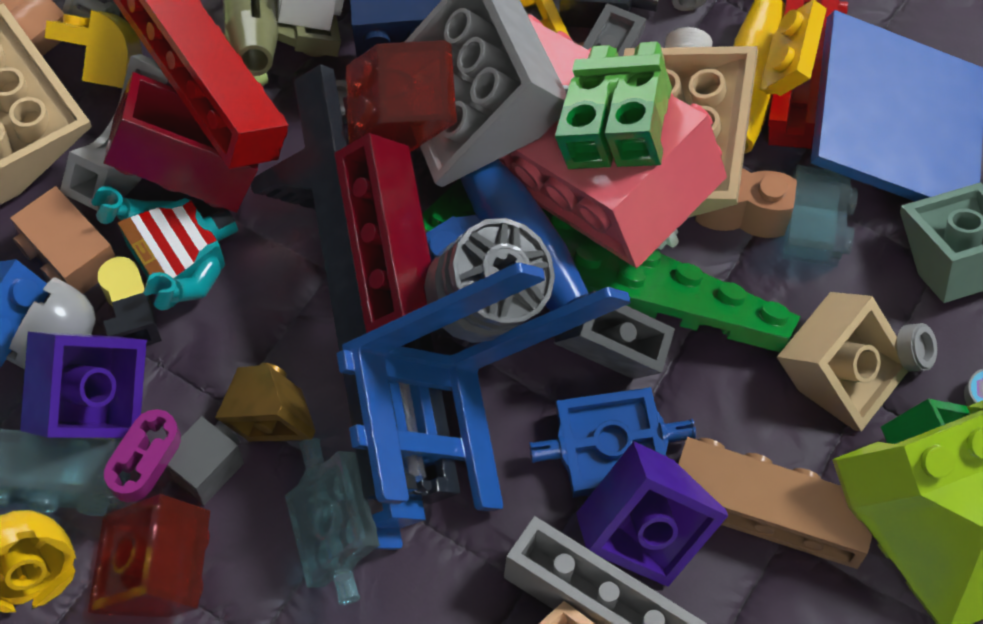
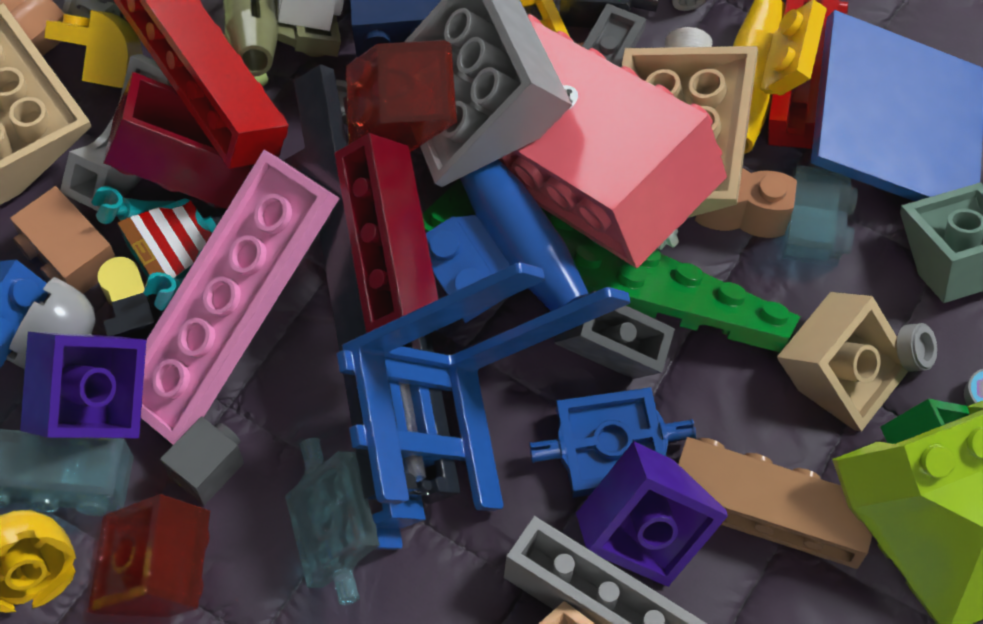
(133, 450): magenta beam -> none
(229, 292): none -> bright pink plate
(265, 406): pearl gold slope -> none
(483, 252): dark grey wheel -> none
(615, 109): hips -> none

